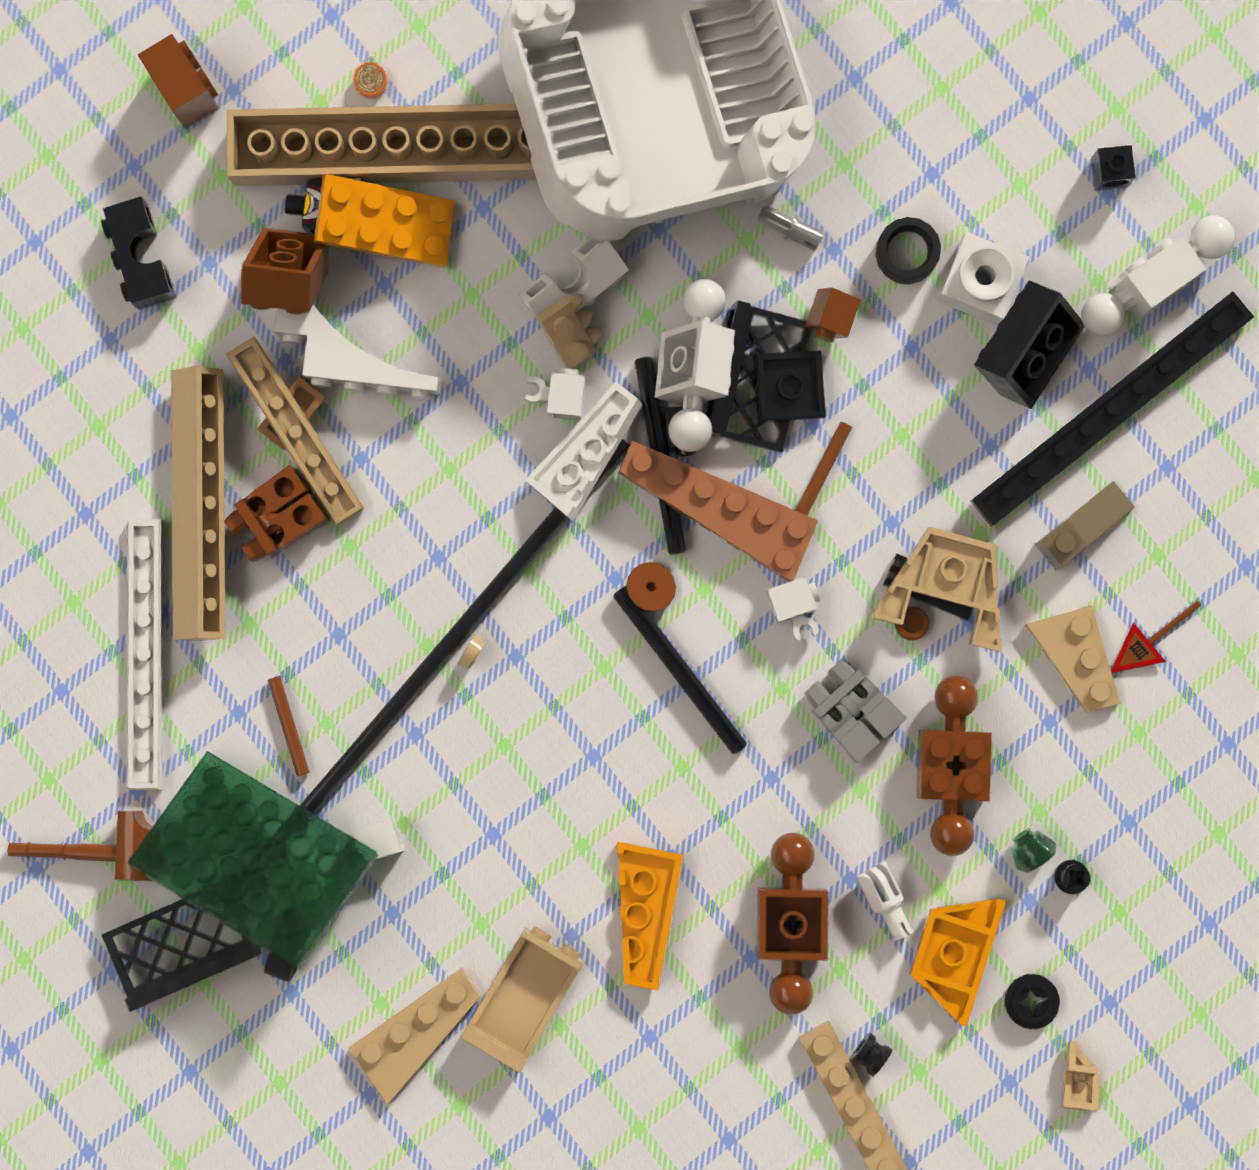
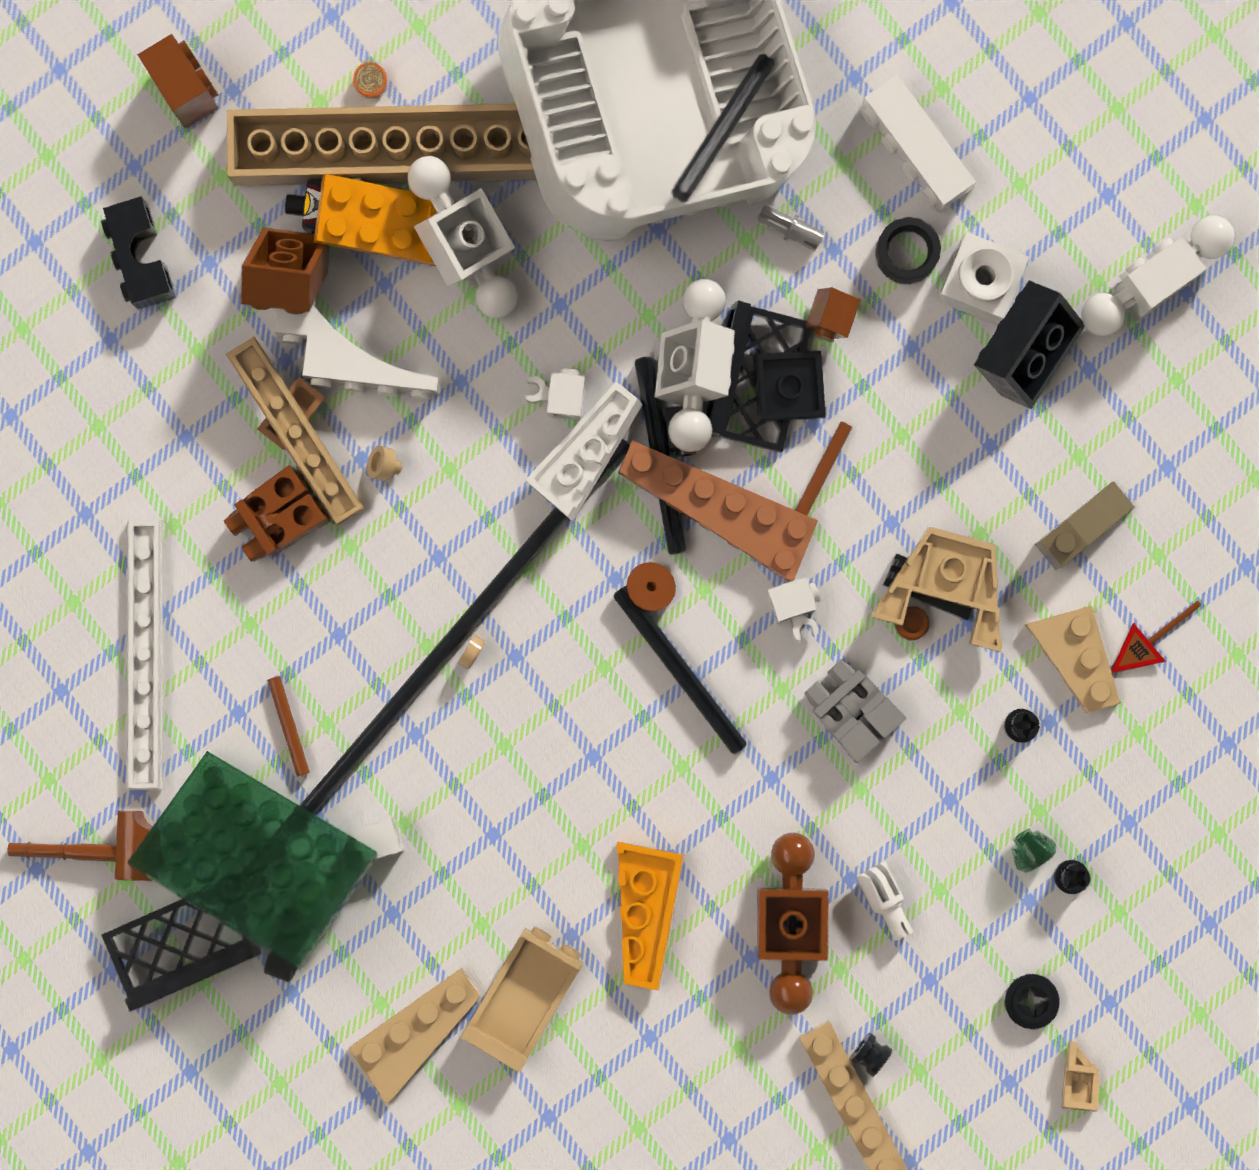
(198, 504): tan brick -> none
(383, 463): none -> tan tile
(443, 238): none -> white brick
(568, 330): tan plate -> none
(598, 270): white arch -> none
(722, 128): none -> black axle
(917, 143): none -> white brick
(952, 831): dark orange brick -> none
(956, 953): light orange wing -> none
(1017, 734): none -> black bush
(1112, 409): black plate -> none
(1113, 167): black brick -> none

